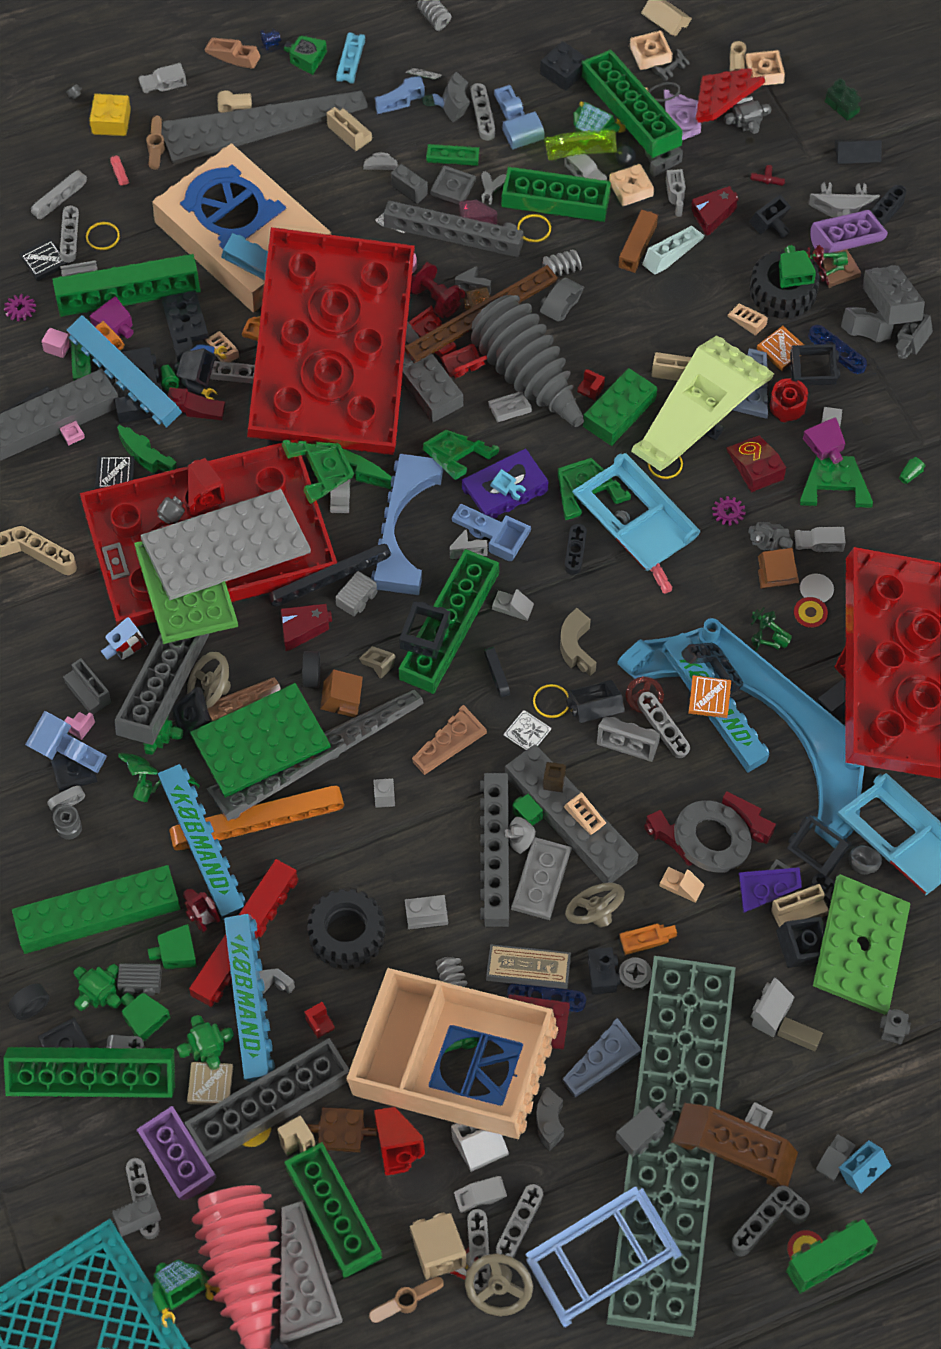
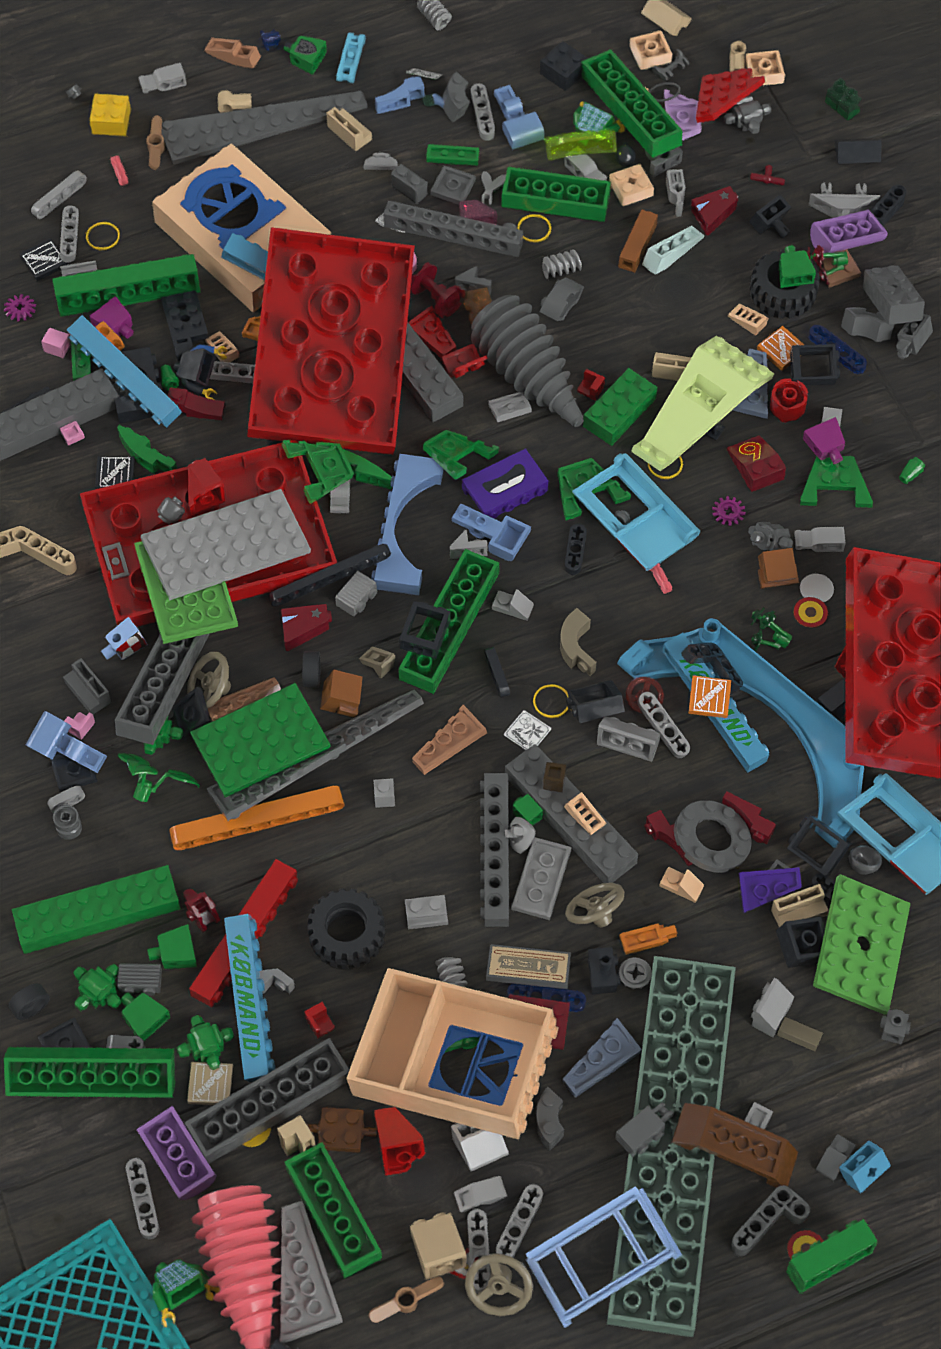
(136, 1215): dark grey brick -> none
(201, 841): dark azure brick -> none
(462, 324): reddish brown plate -> none
(506, 483): medium azure plate -> none

